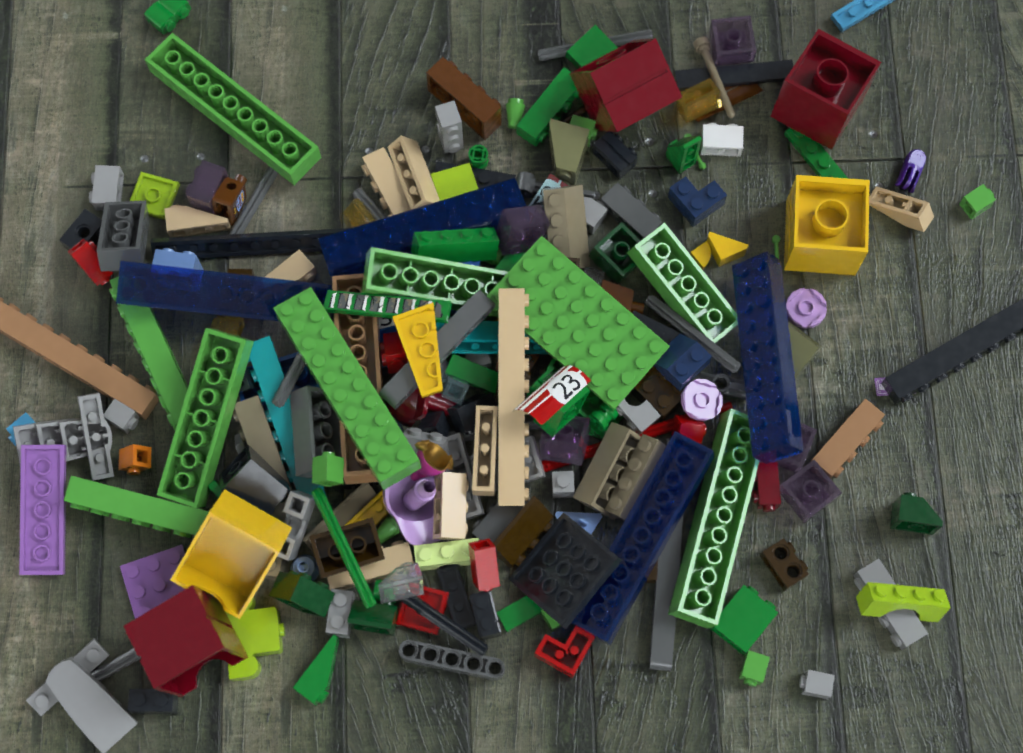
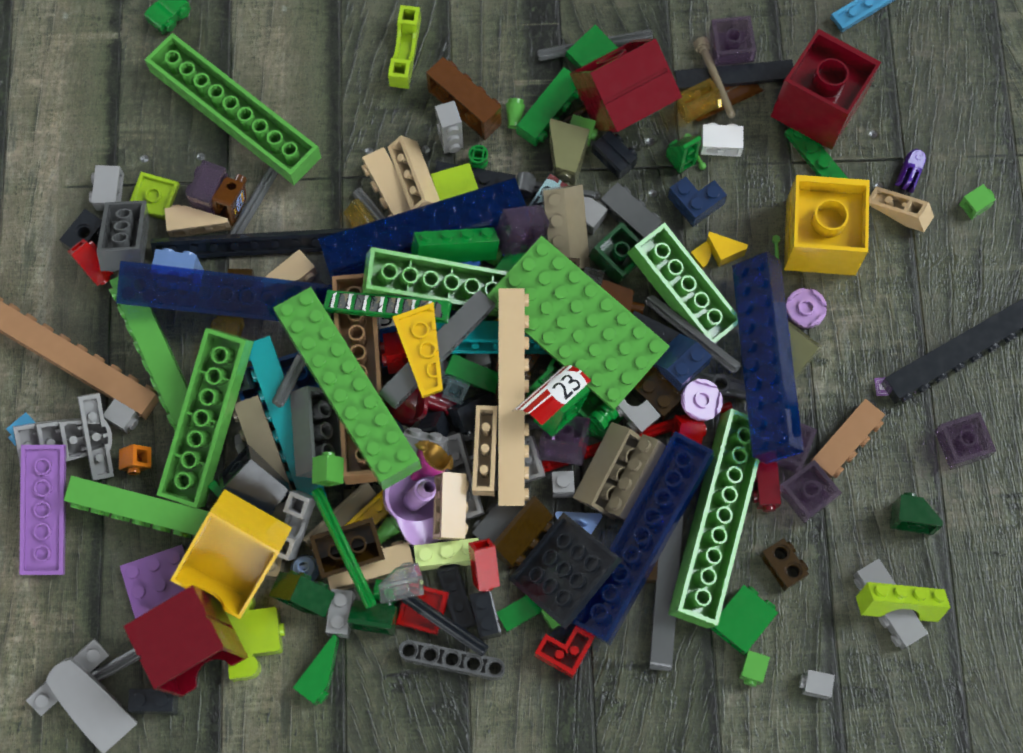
(406, 42): none -> lime arch
(965, 440): none -> clear purple brick

